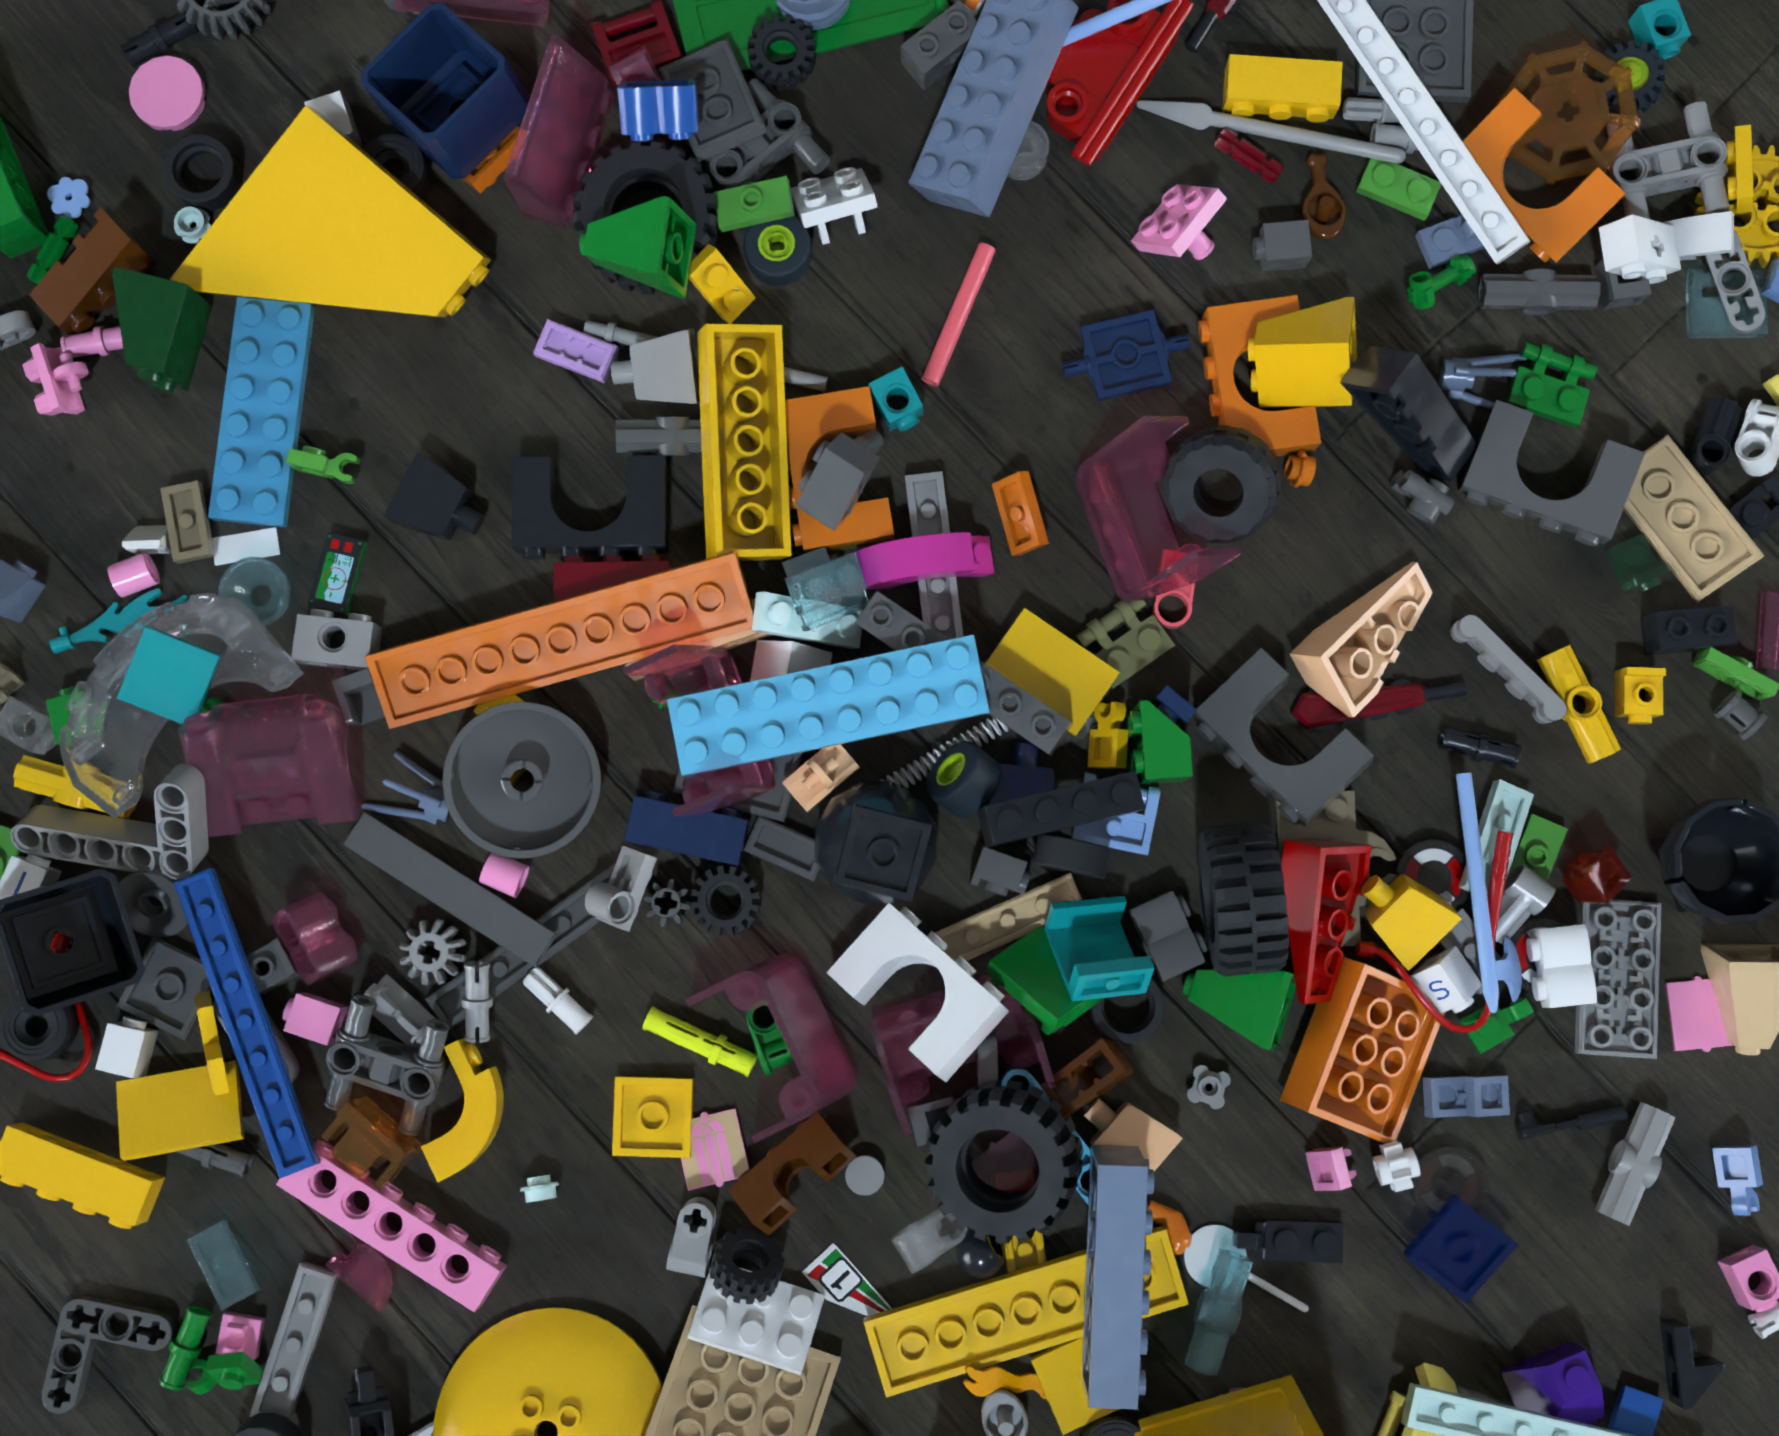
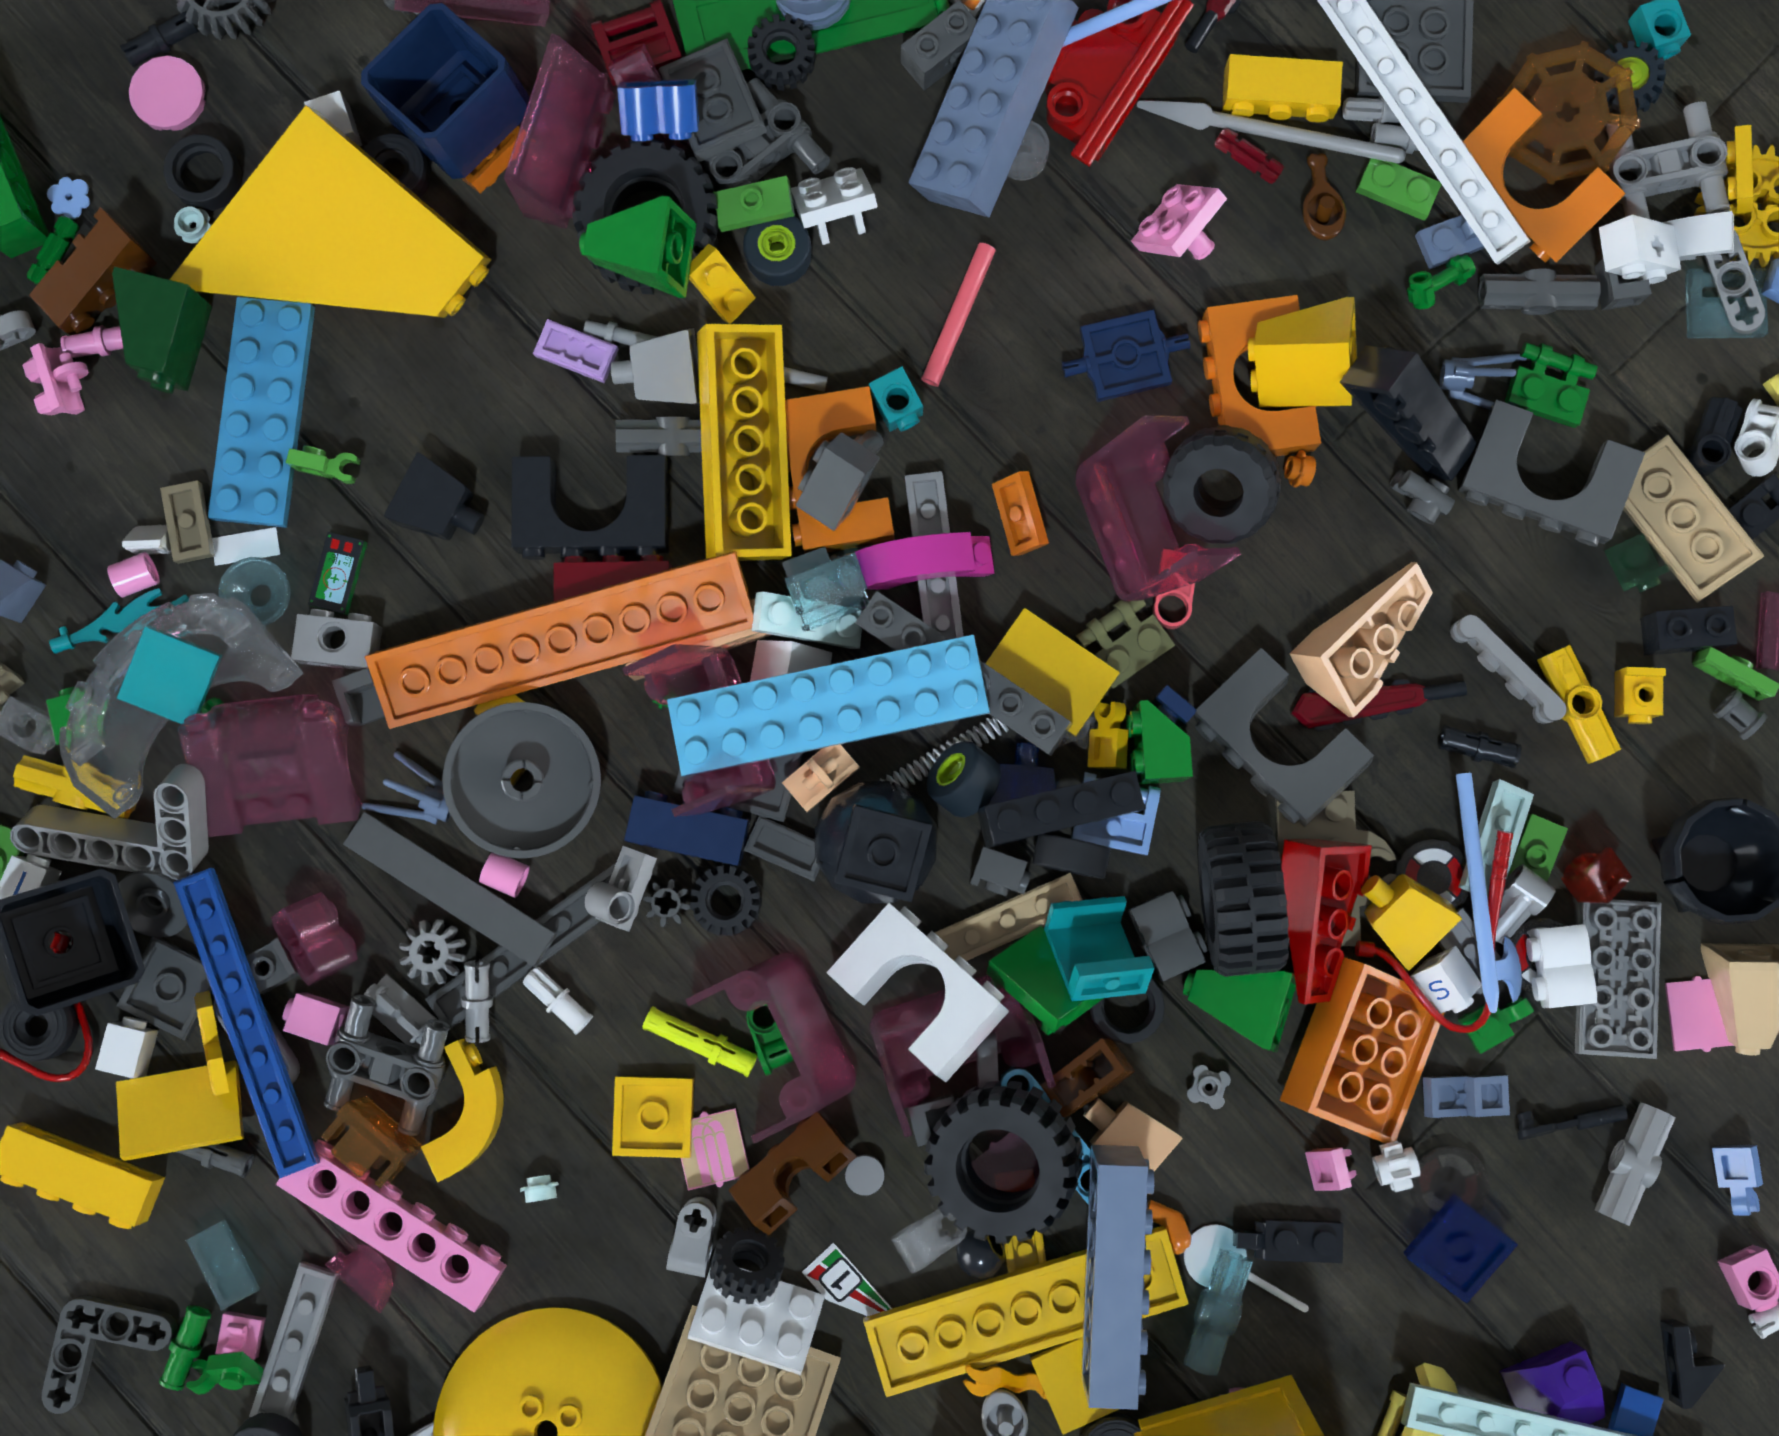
(1283, 245): dark grey brick -> none

